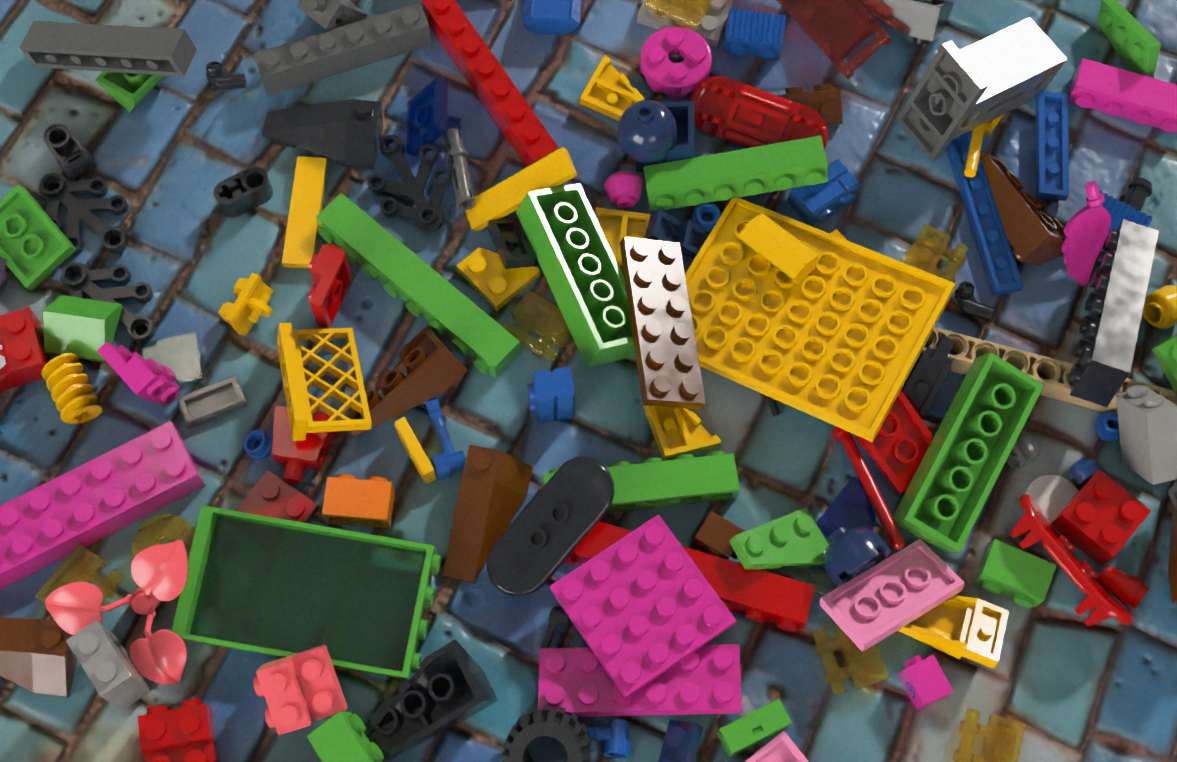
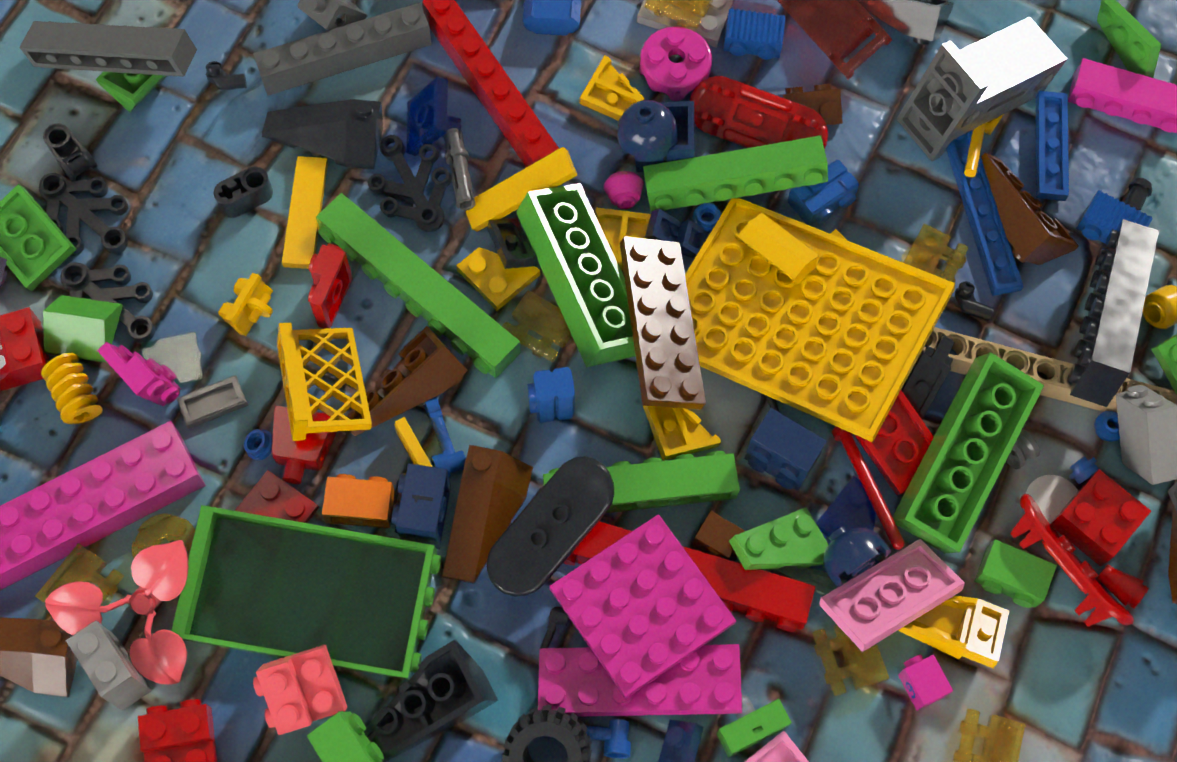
(422, 504): none -> dark blue brick
(784, 450): none -> dark blue brick
(1086, 235): dark pink animal -> none

